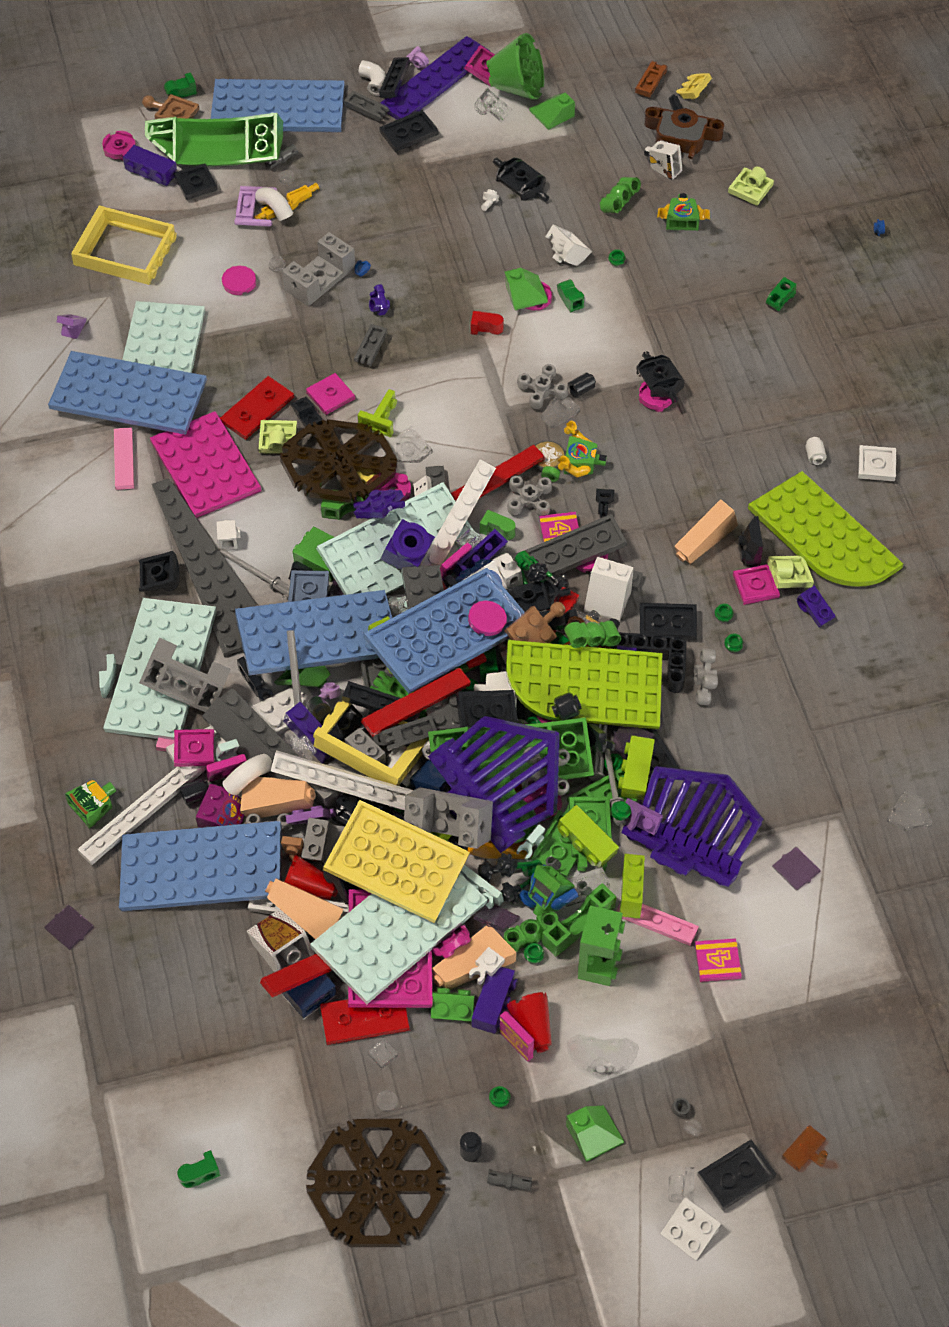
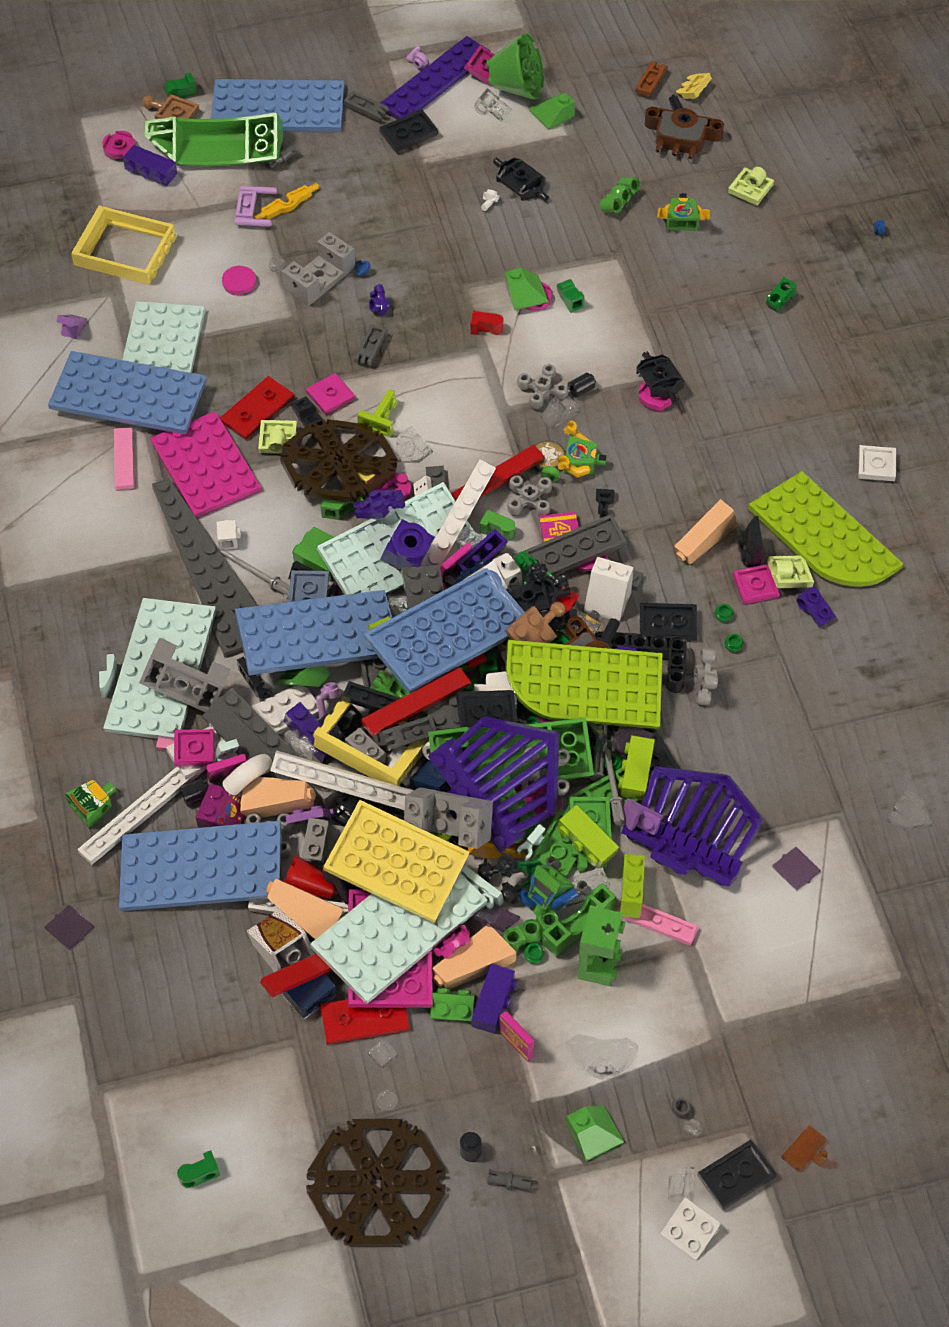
(159, 572): black slope -> none
(195, 181): black plate -> none
(275, 201): white cylinder -> none
(292, 846): medium nougat plate -> none
(294, 666): light grey bar -> none
(319, 708): black brick -> none
(374, 73): white cylinder -> none
(394, 77): black plate -> none
(487, 618): dark pink tile -> none
(488, 964): white plate -> none
(499, 1096): green plate -> none
(533, 1016): red cone -> none
(566, 706): black head -> none
(567, 246): white brick -> none
(592, 634): bright green piece -> none
(617, 257): green plate -> none
(620, 810): green plate -> none
(665, 158): white torso -> none
(718, 960): dark pink tile -> none
(815, 451): white brick -> none

